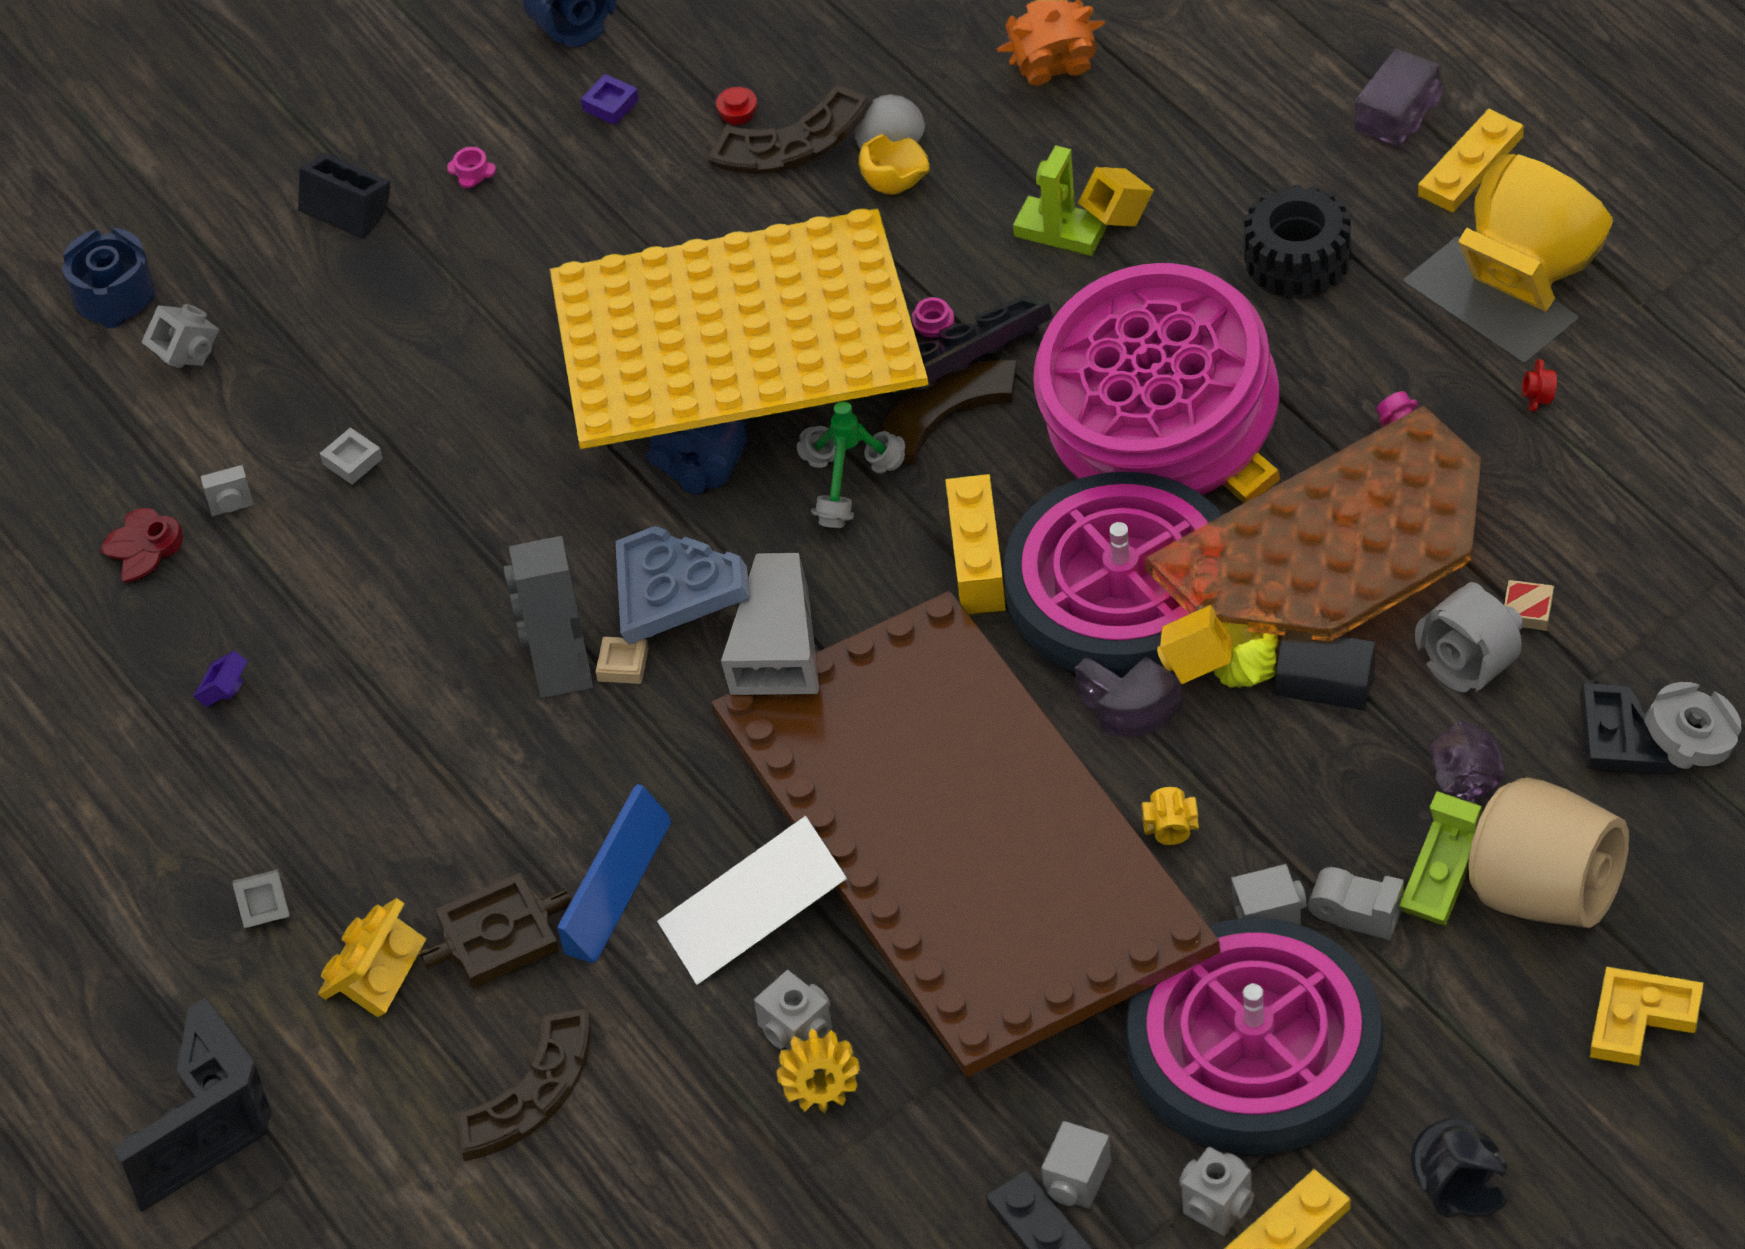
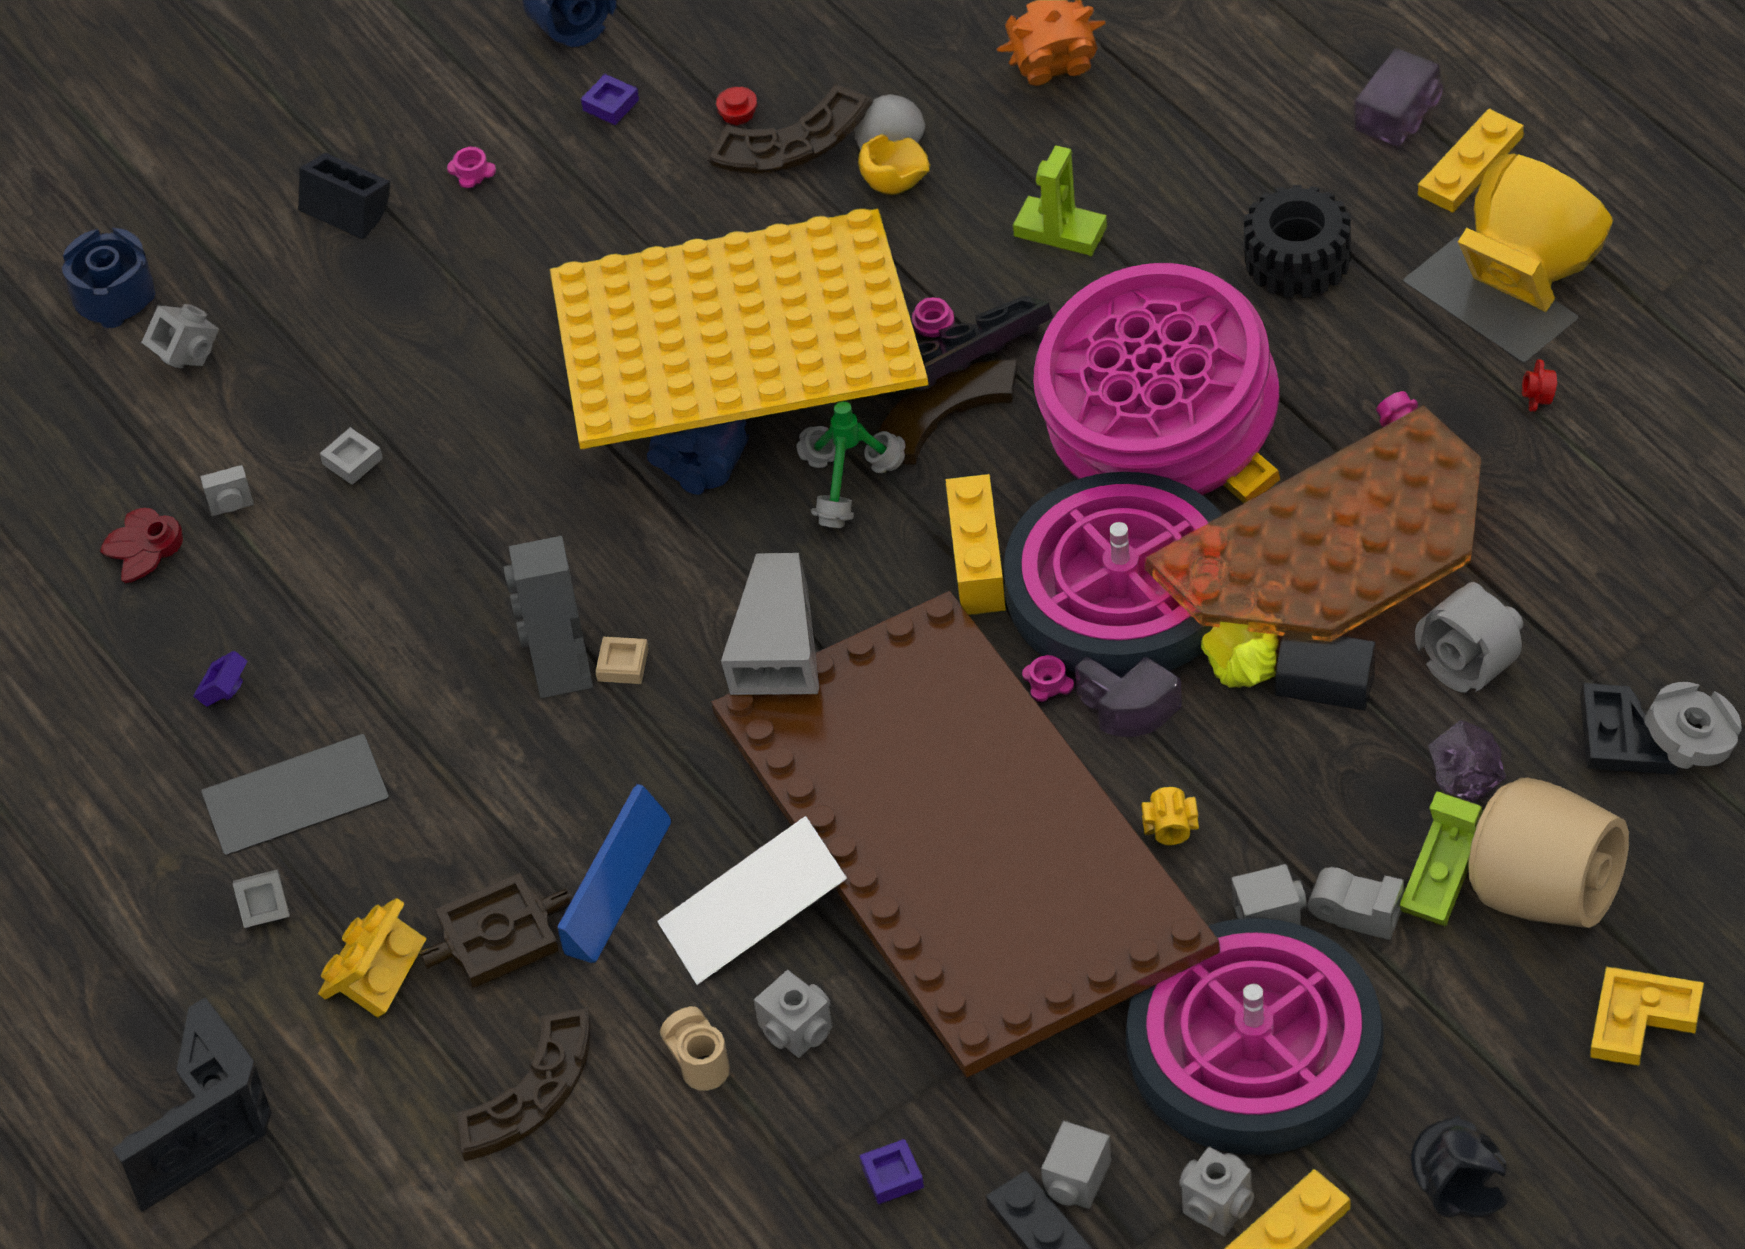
(294, 794): none -> dark grey sticker
(673, 582): sand blue plate -> none
(691, 1037): none -> tan piece
(818, 1053): yellow gear -> none
(891, 1171): none -> dark purple plate
(1047, 668): none -> dark pink plate
(1115, 196): yellow brick -> none
(1195, 645): yellow brick -> none
(1531, 601): tan tile -> none

